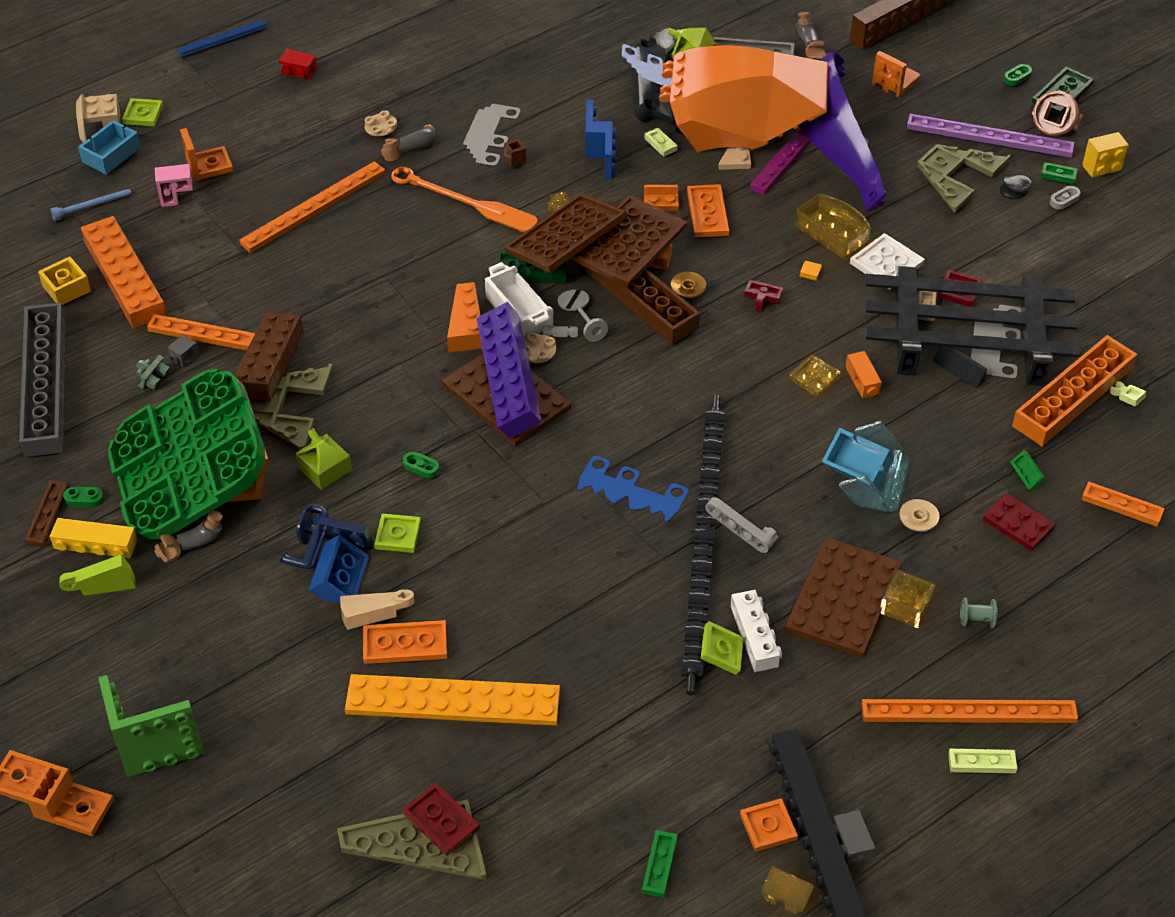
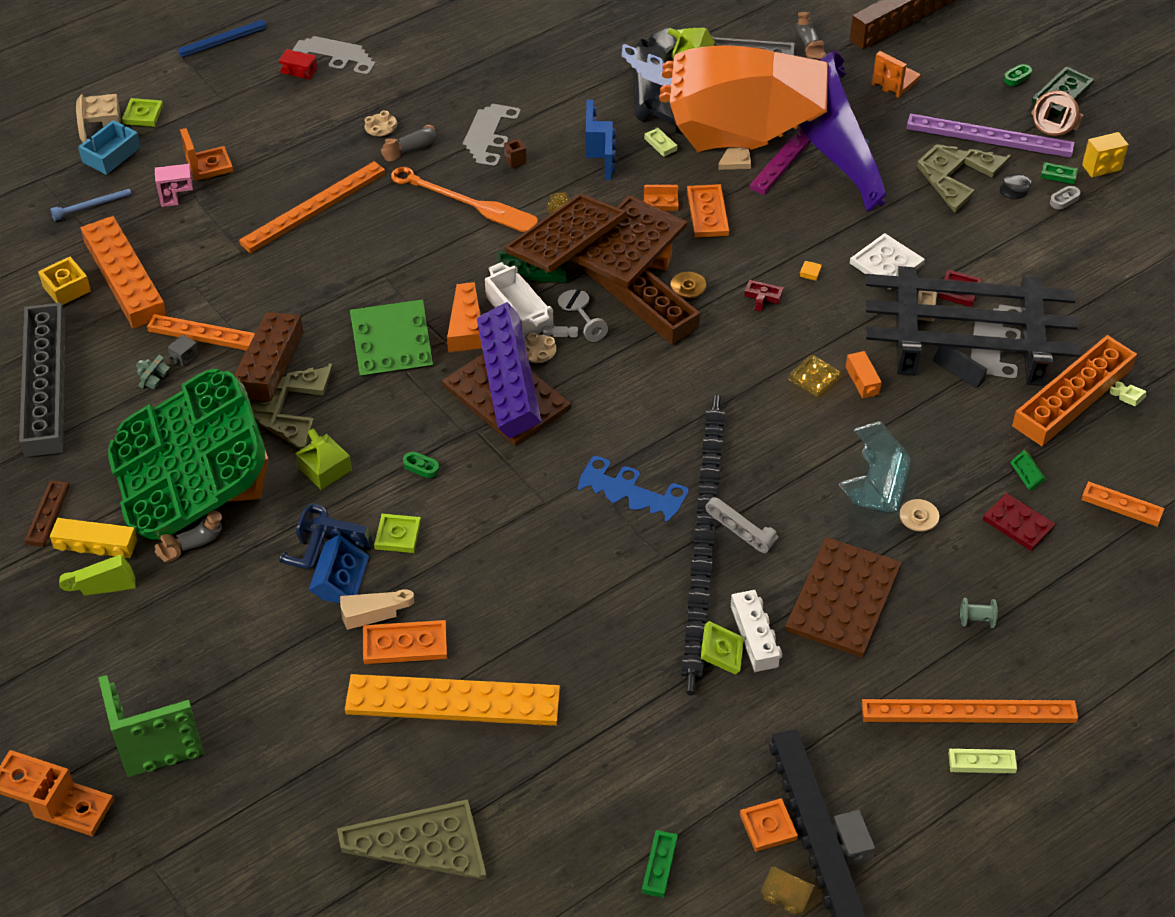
(83, 496): green plate -> none
(337, 49): none -> light grey piece
(391, 337): none -> bright green bracket
(441, 819): dark red plate -> none
(834, 224): clear yellow piece -> none
(856, 459): dark azure piece -> none
(907, 598): clear yellow brick -> none

